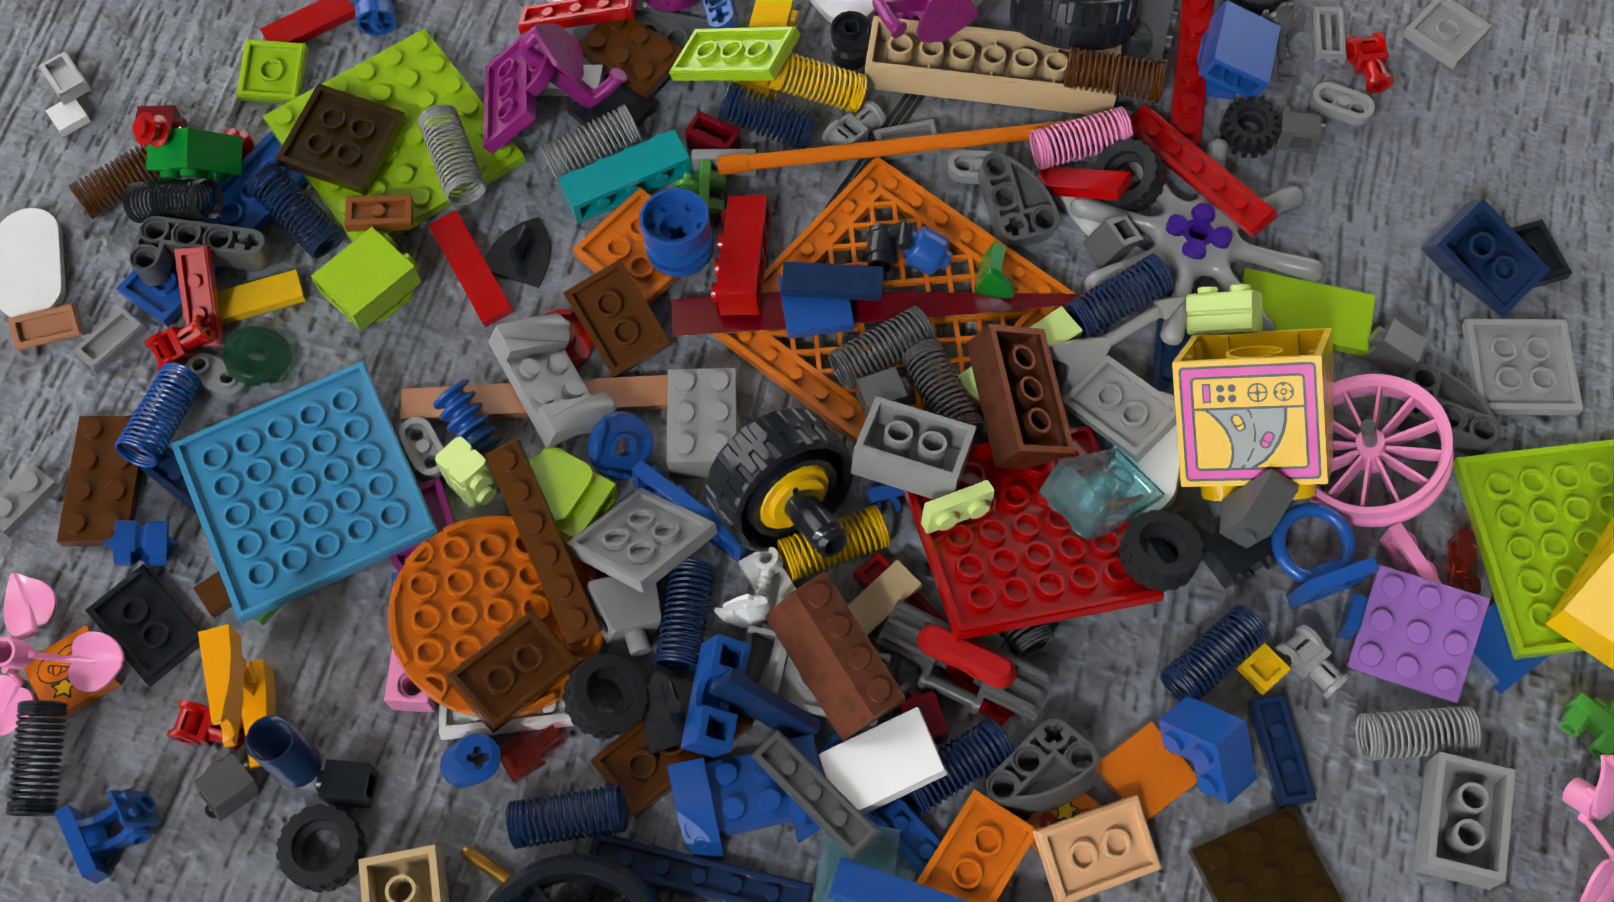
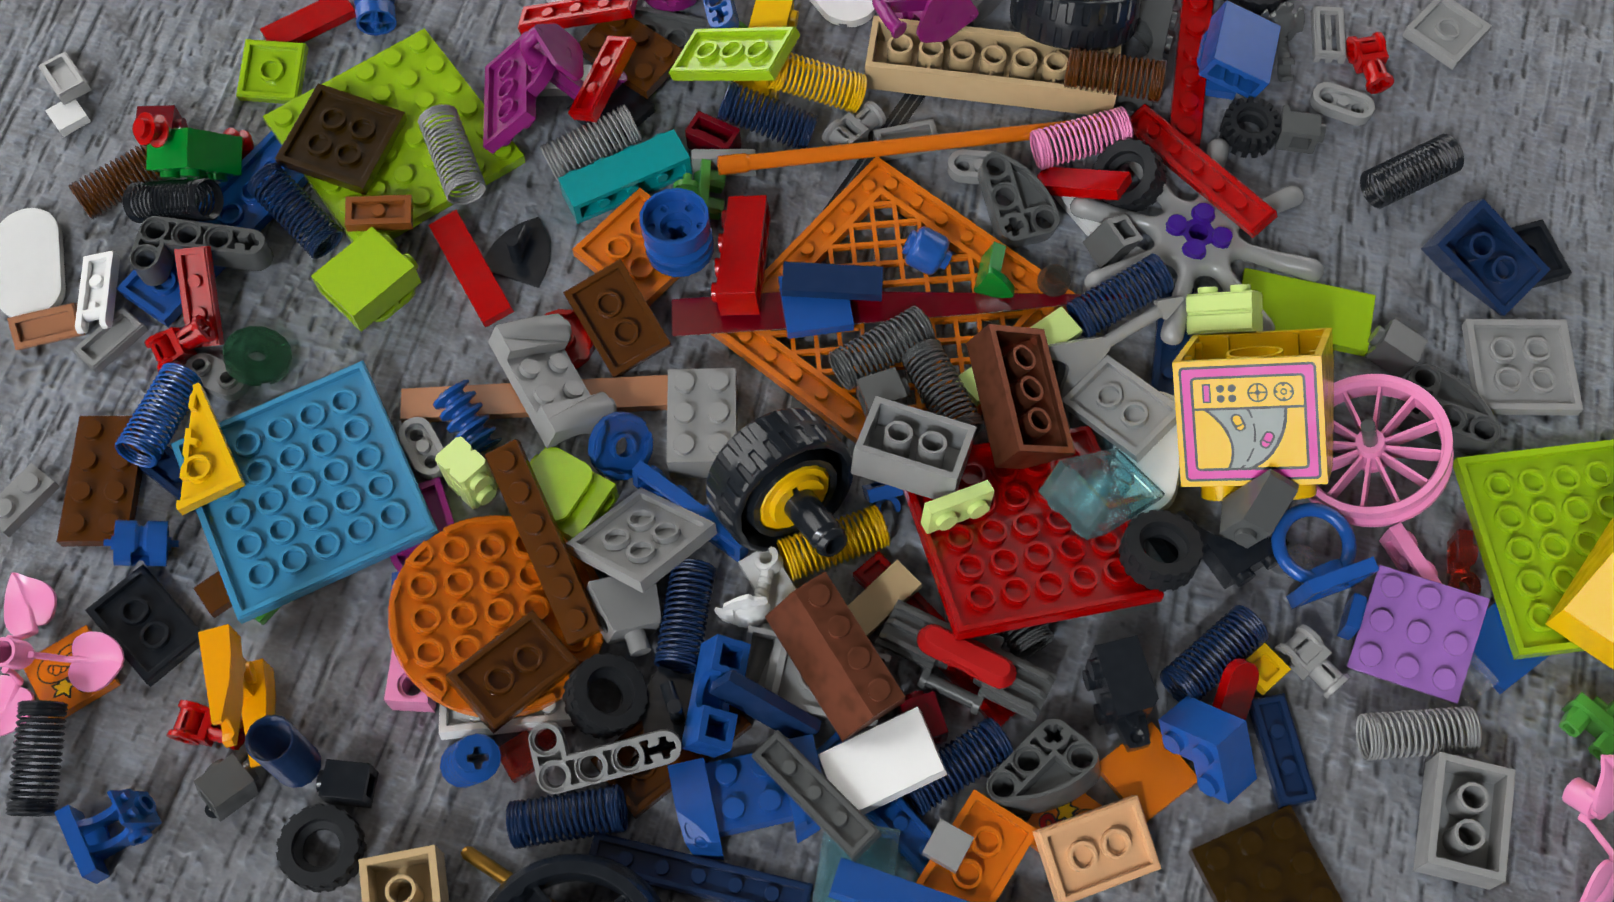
(97, 290): none -> white hinge
(208, 462): none -> yellow wing
(260, 296): yellow tile -> none
(602, 78): none -> red tile
(607, 753): none -> light grey beam
(850, 40): black wheel -> none
(884, 242): black piece -> none
(947, 846): none -> light grey tile
(1054, 280): none -> clear smoke plate
(1122, 690): none -> black hinge
(1237, 688): none -> red tile
(1411, 172): none -> black piece

